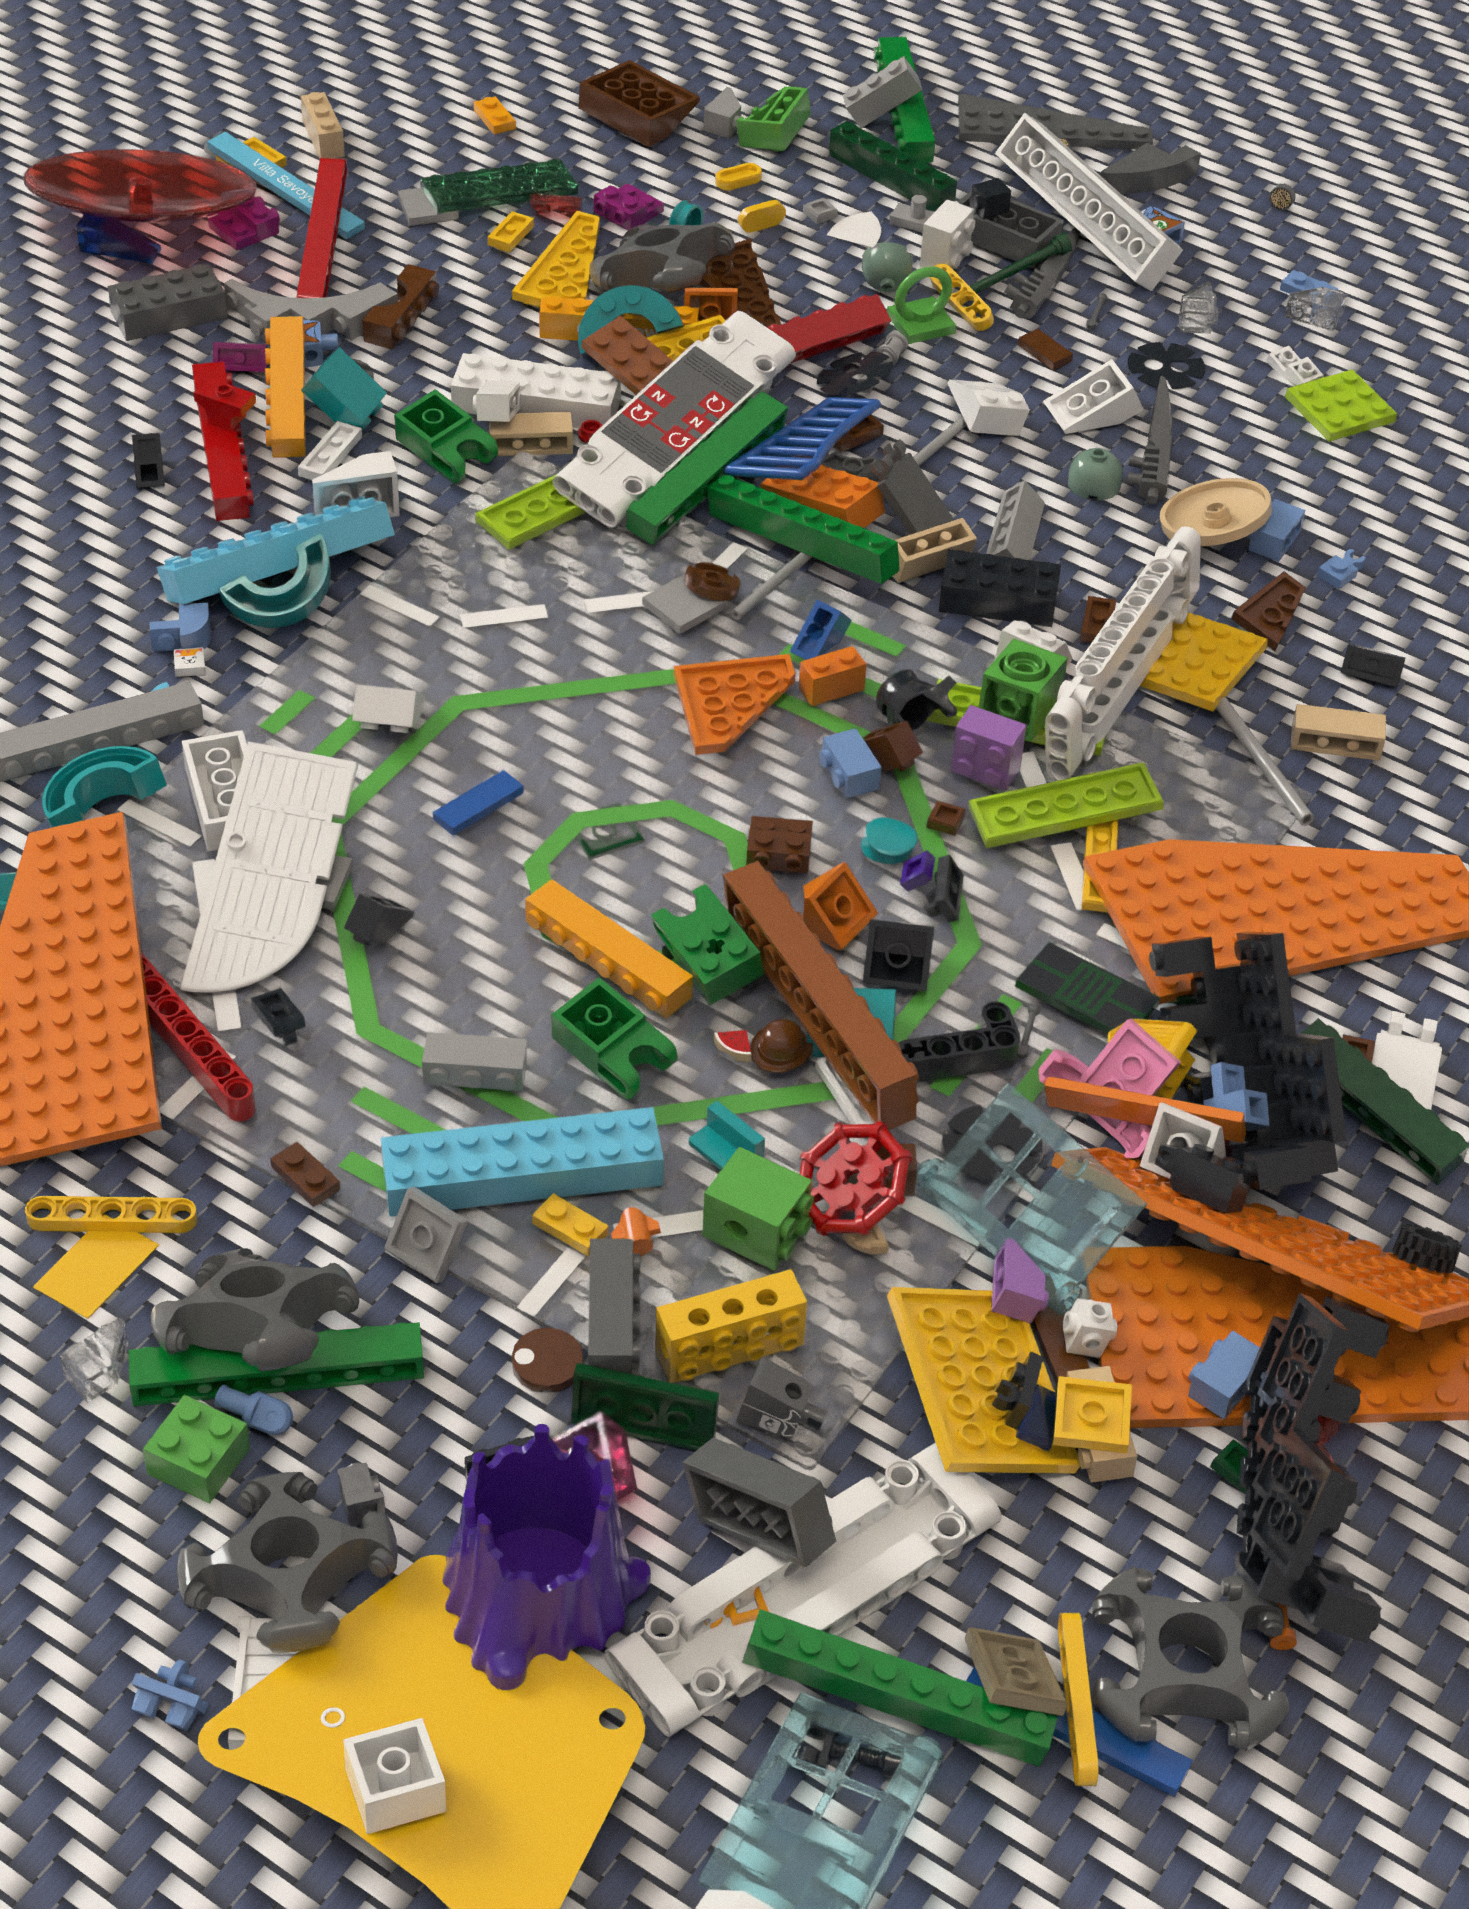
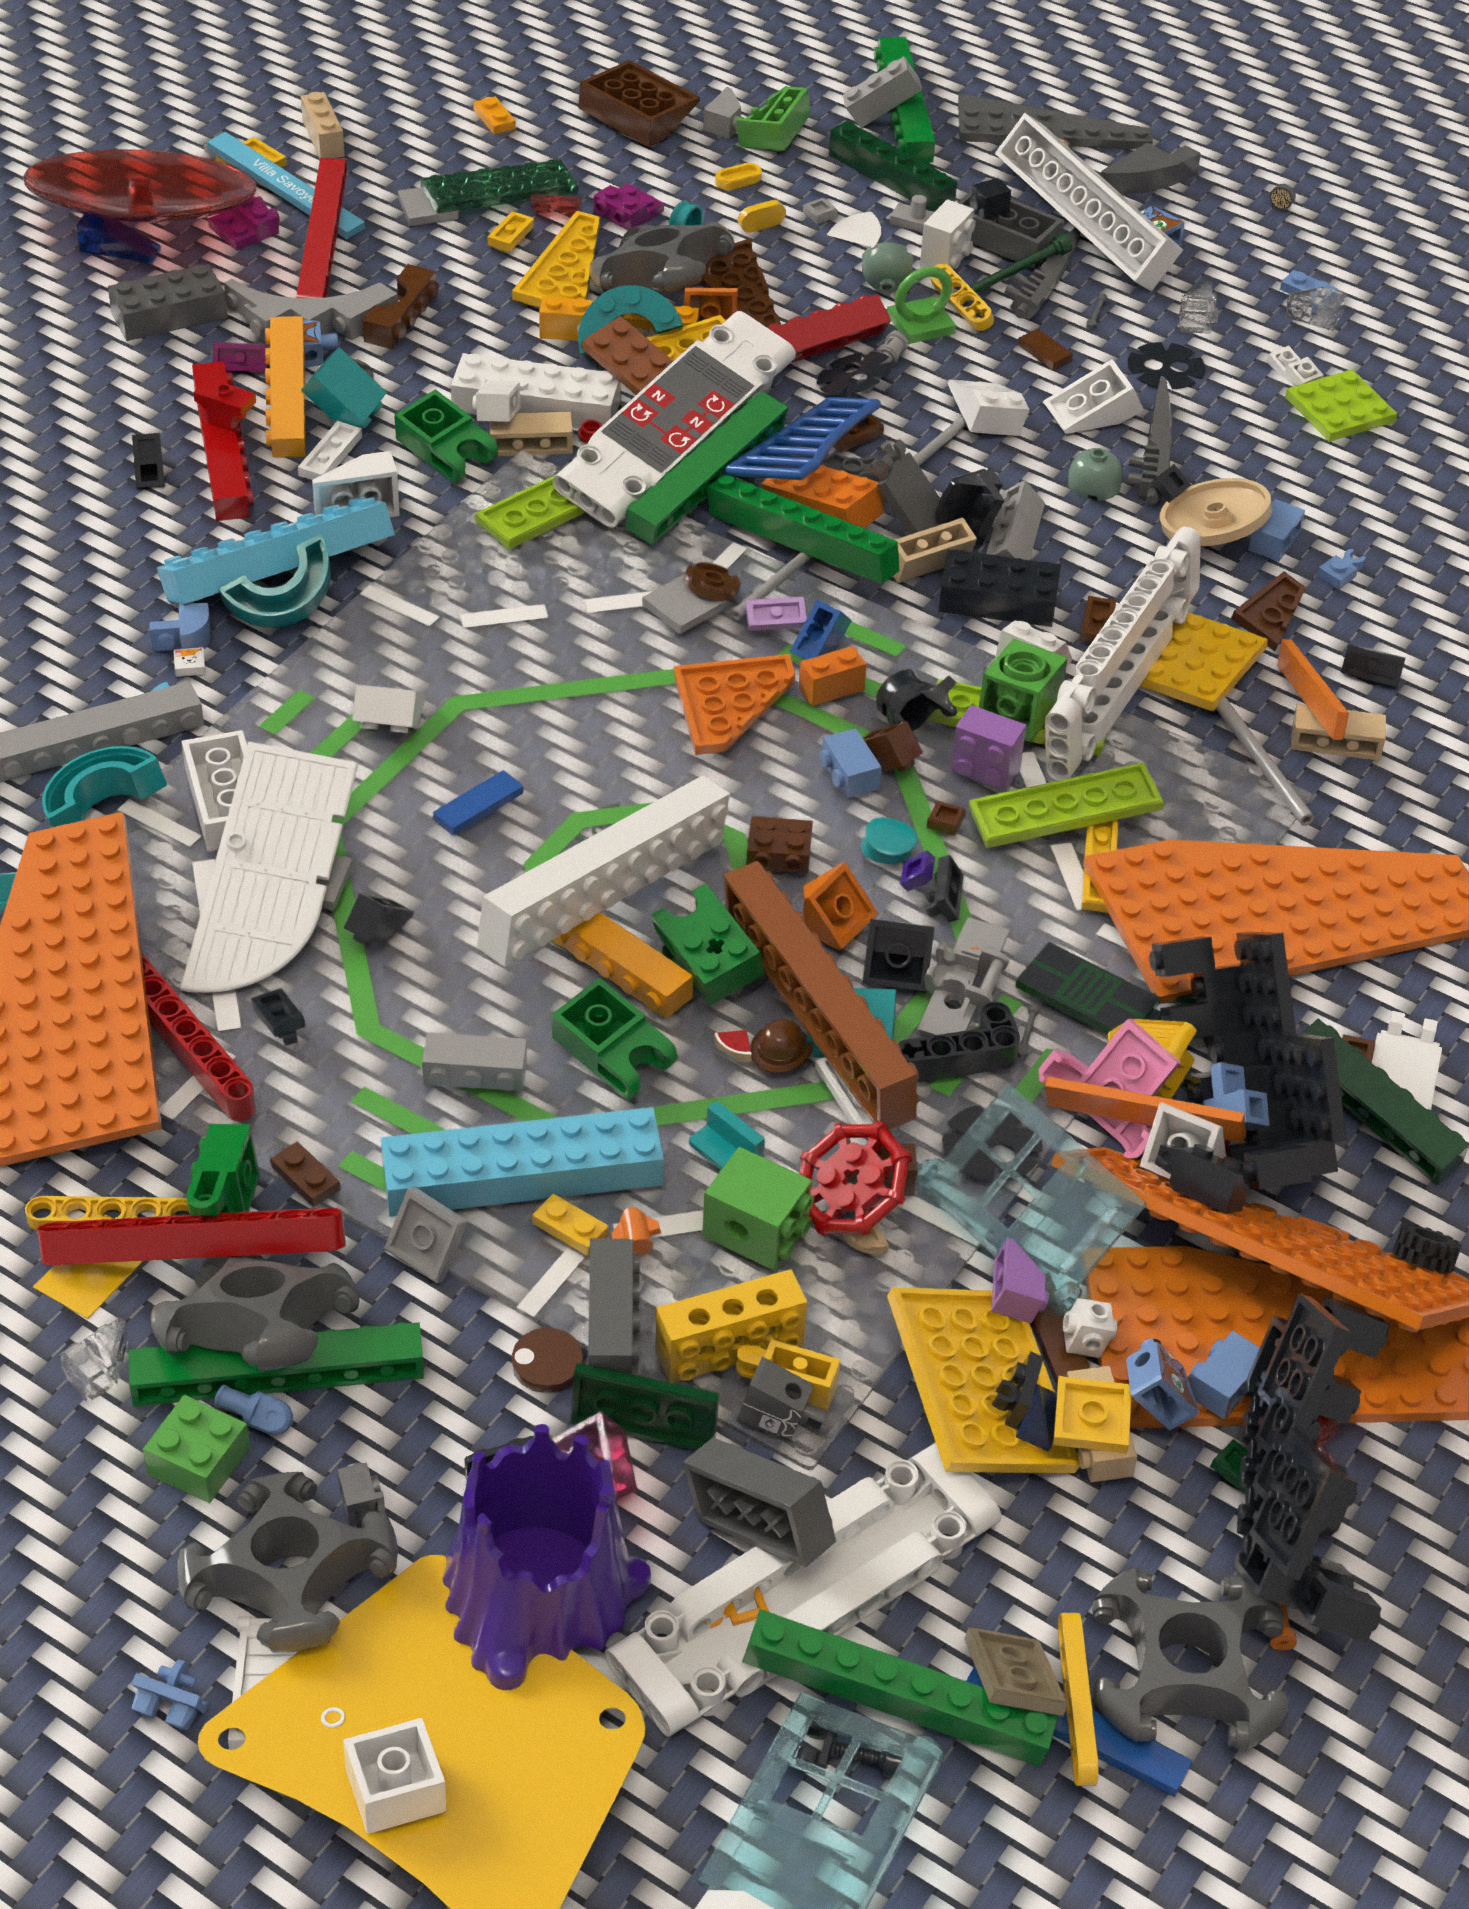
(191, 1236): none -> red beam
(225, 1171): none -> green brick
(601, 871): none -> white brick
(775, 613): none -> lavender plate
(814, 1367): none -> yellow brick
(953, 978): none -> light grey piece
(974, 499): none -> black piece
(1161, 1384): none -> medium blue torso
(1171, 483): none -> black tile
(1312, 689): none -> orange tile

